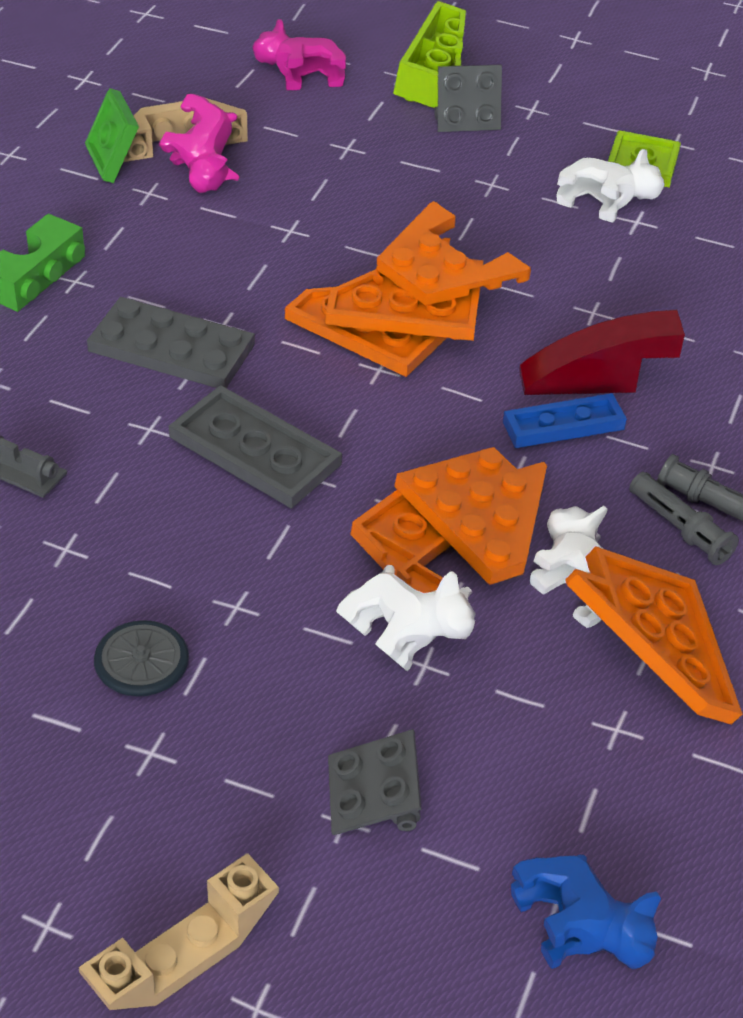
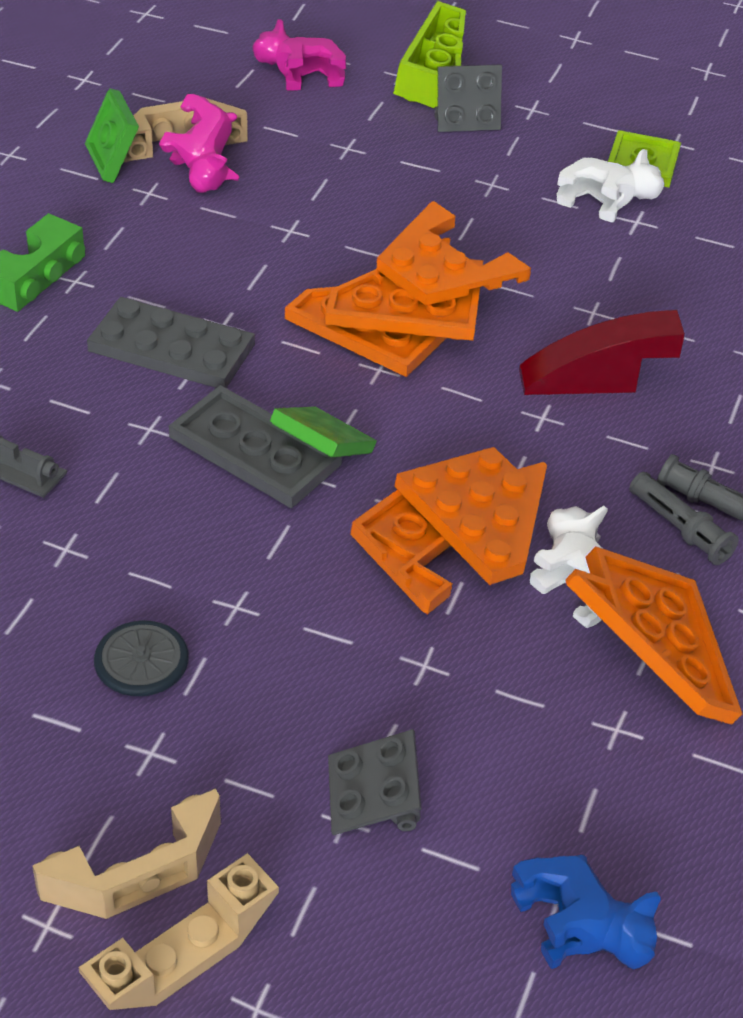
(70, 882): none -> tan slope
(322, 431): none -> bright green tile
(411, 615): white animal -> none
(564, 420): blue plate -> none

